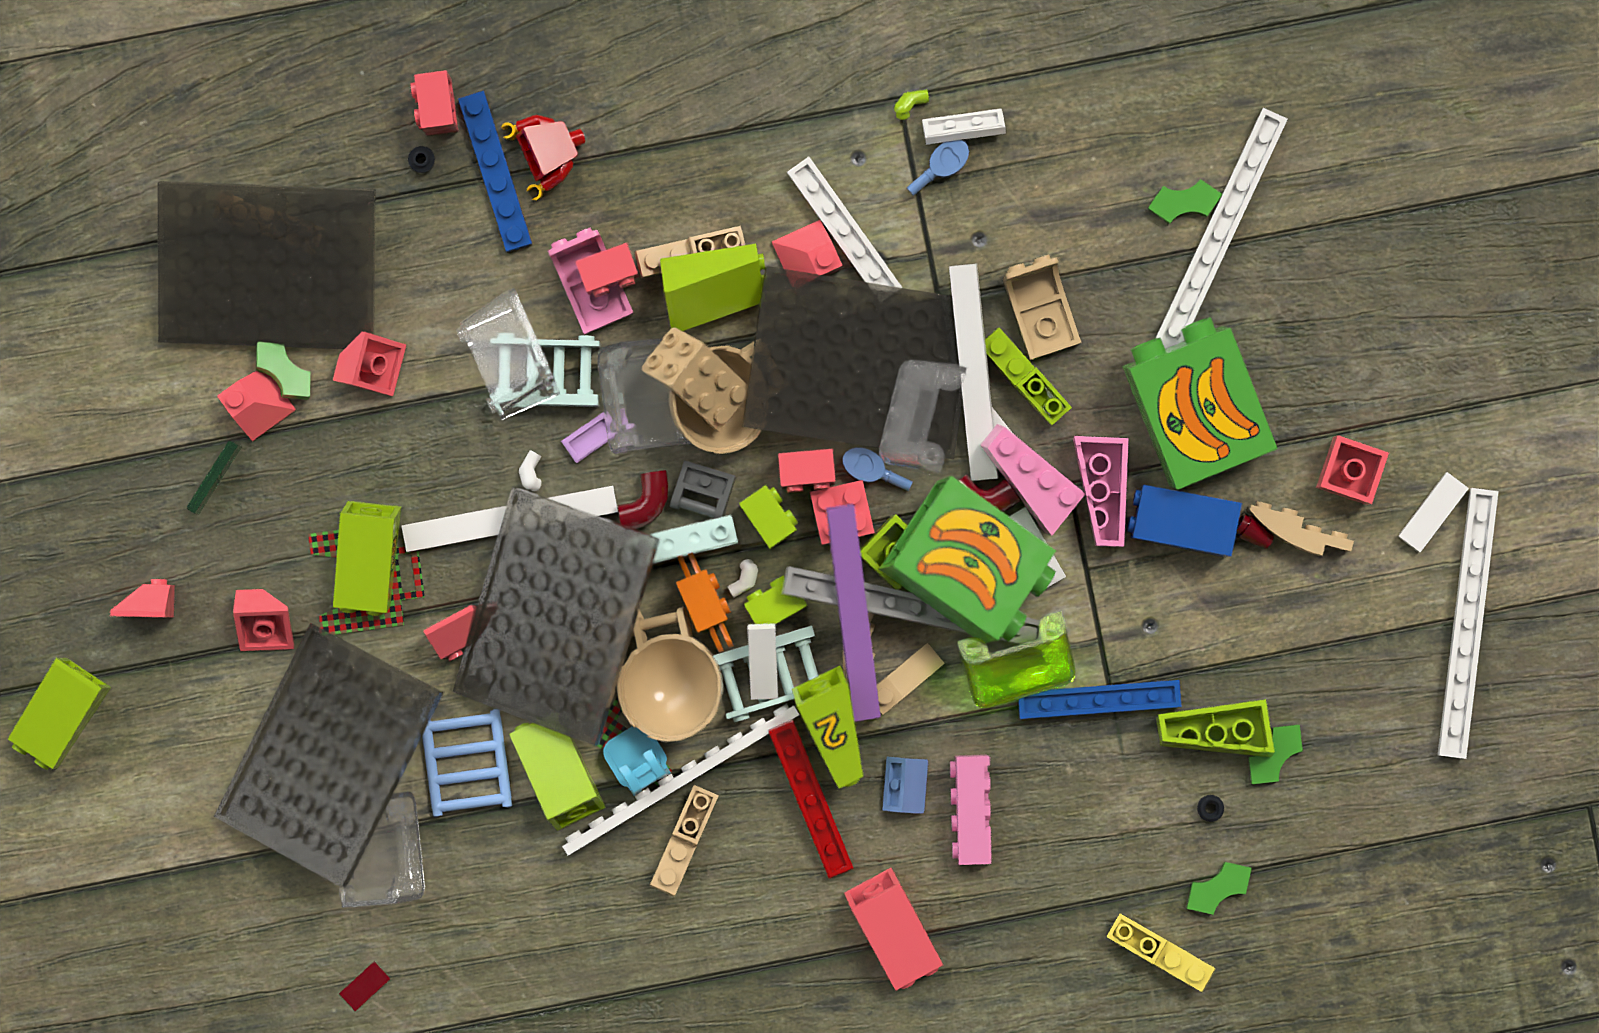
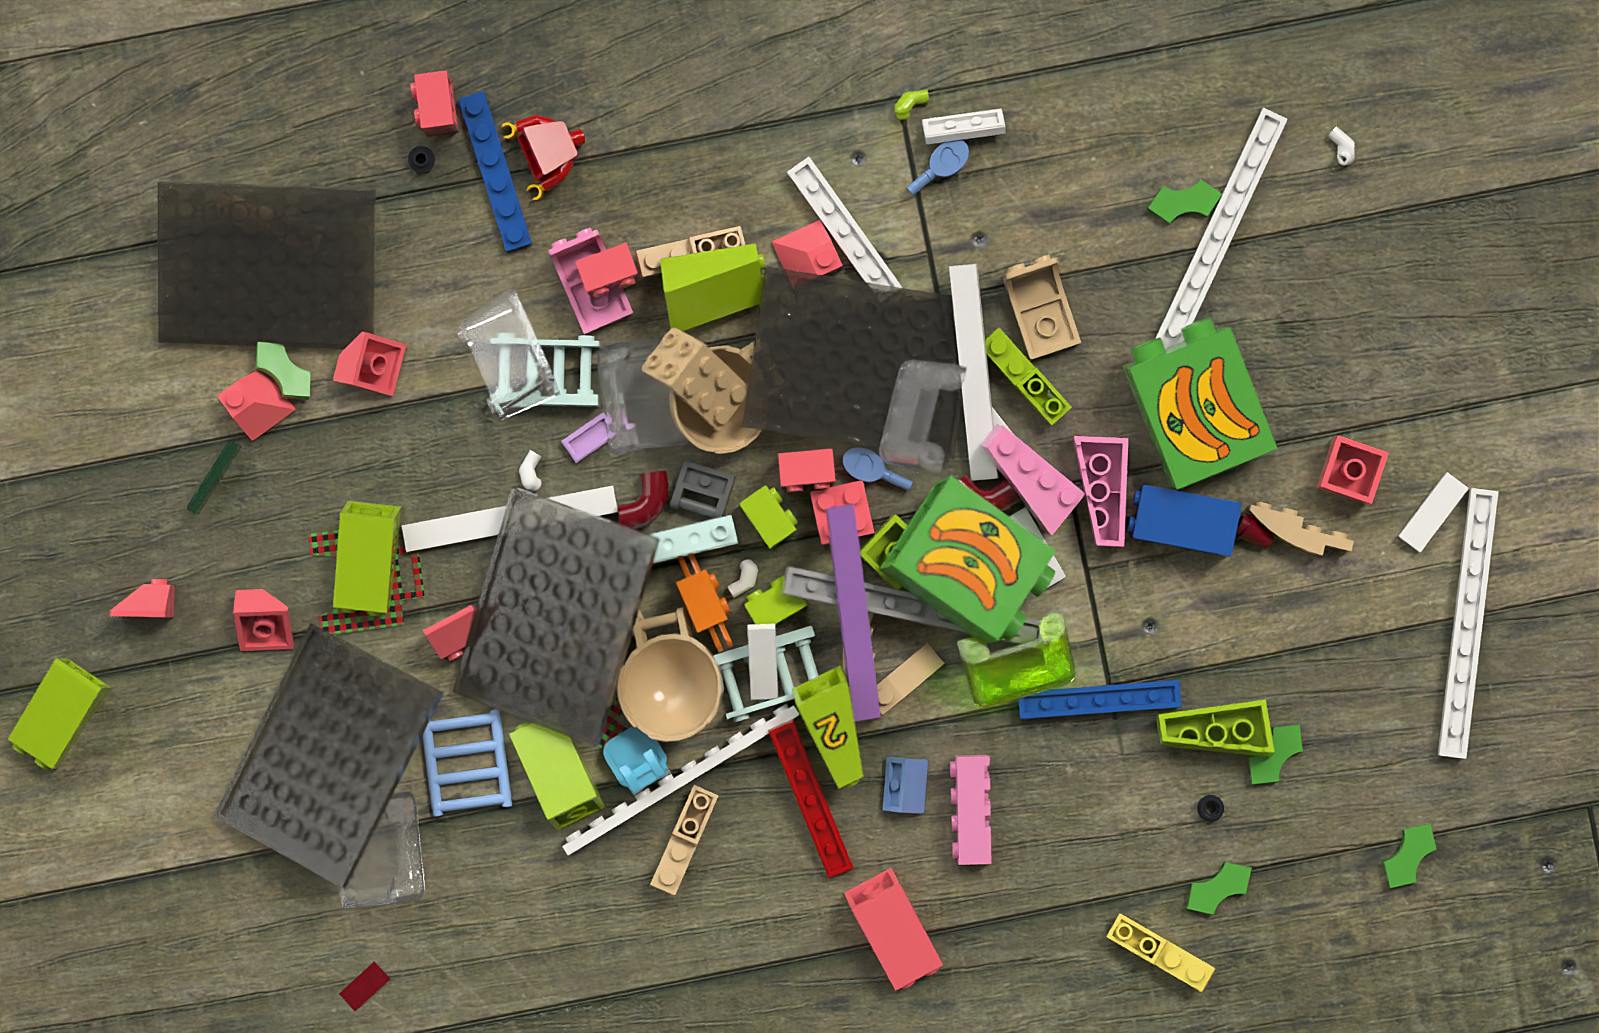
(1345, 144): none -> white arm
(1415, 845): none -> bright green tile

